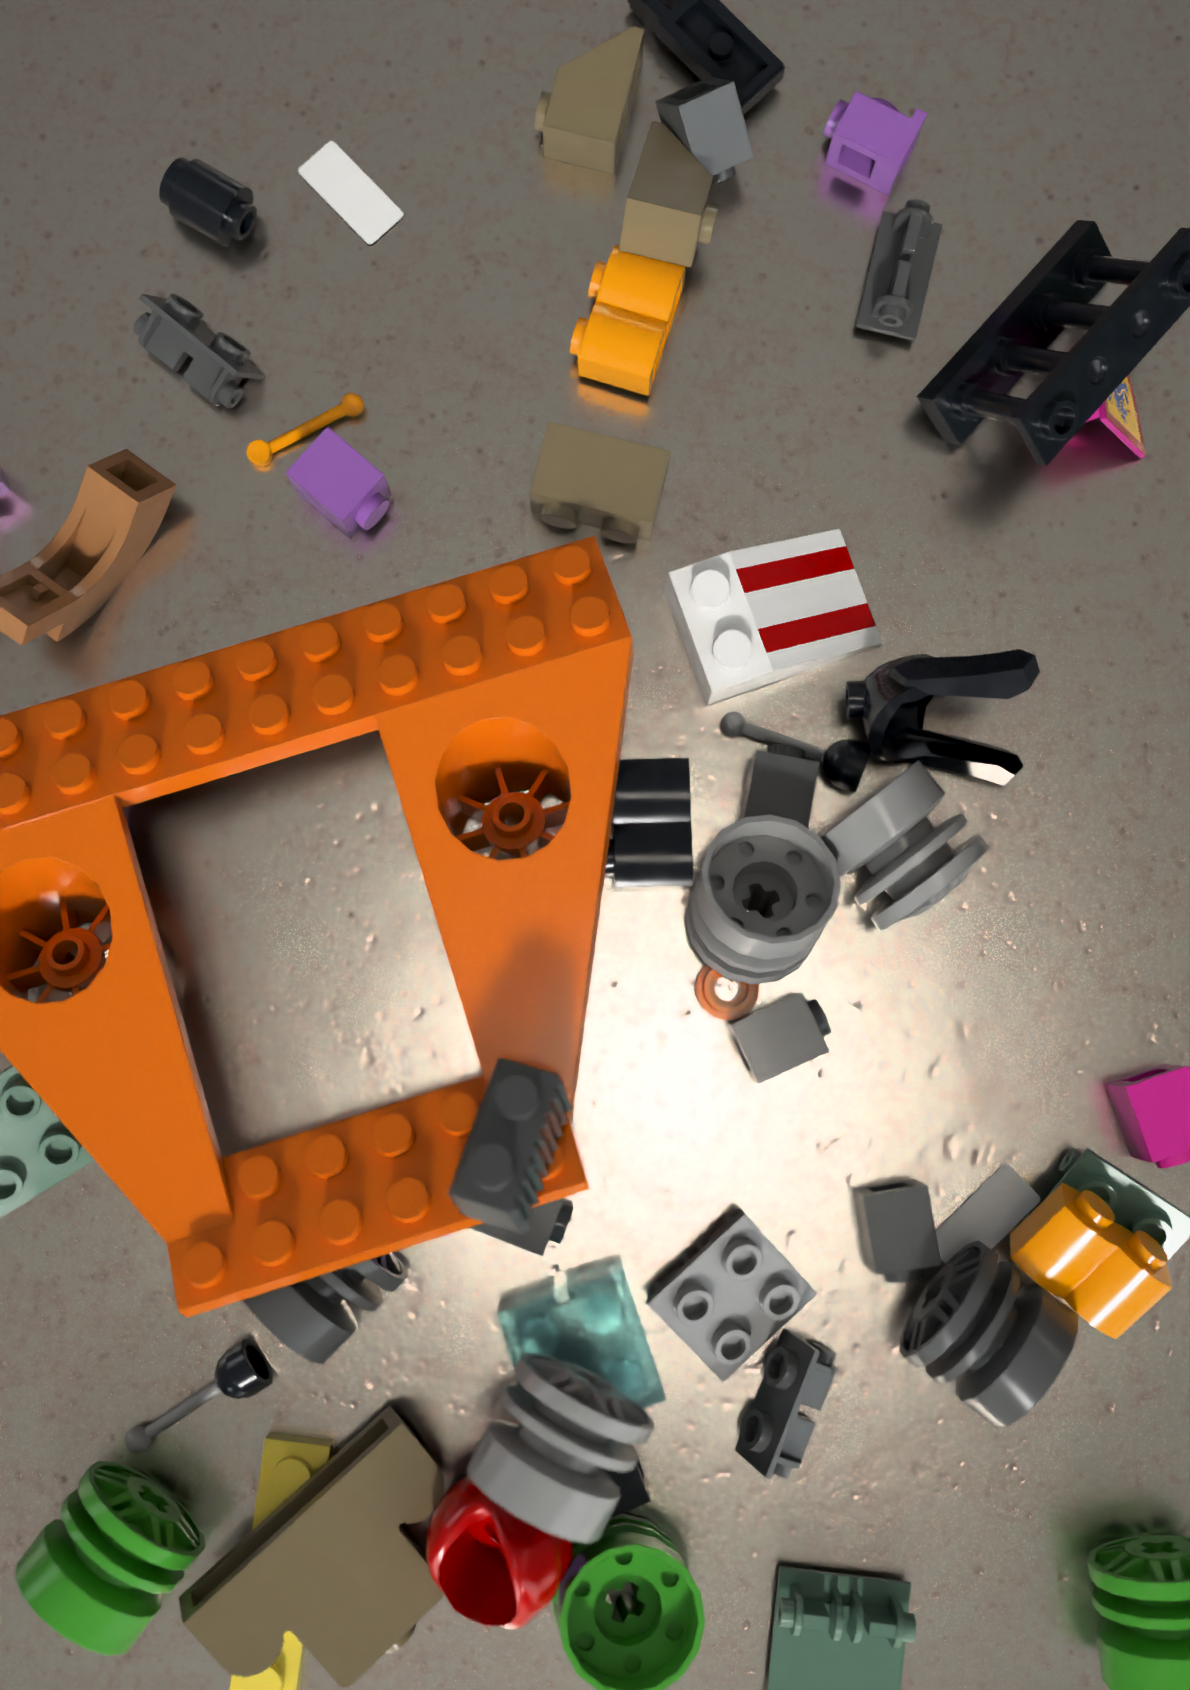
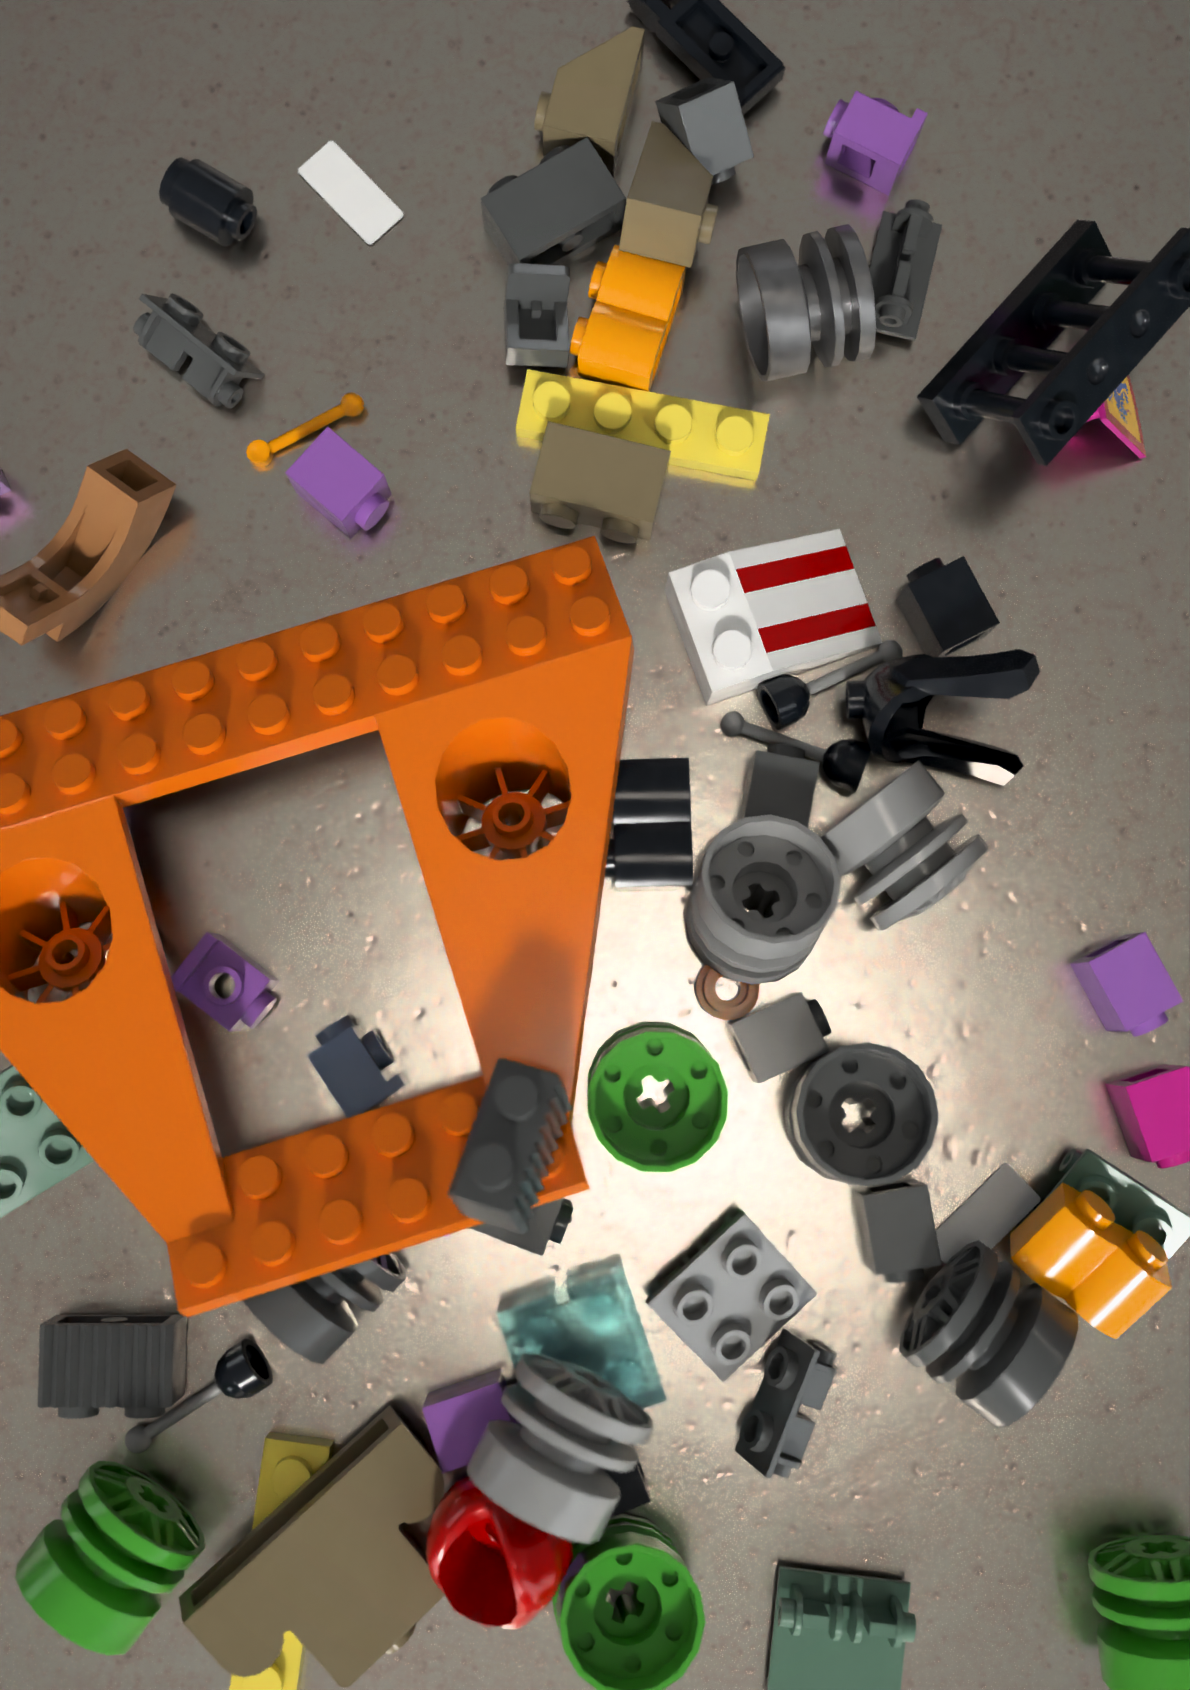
(111, 1364): none -> dark grey brick
(252, 990): none -> medium lavender brick
(355, 1067): none -> sand blue brick
(461, 1414): none -> medium lavender brick
(536, 315): none -> dark grey bracket
(554, 207): none -> dark grey brick
(649, 1133): none -> bright green wheel
(695, 431): none -> light yellow plate
(787, 697): none -> black hinge
(818, 301): none -> flat silver wheel
(898, 1115): none -> dark grey wheel
(946, 607): none -> black brick
(1127, 984): none -> medium lavender brick

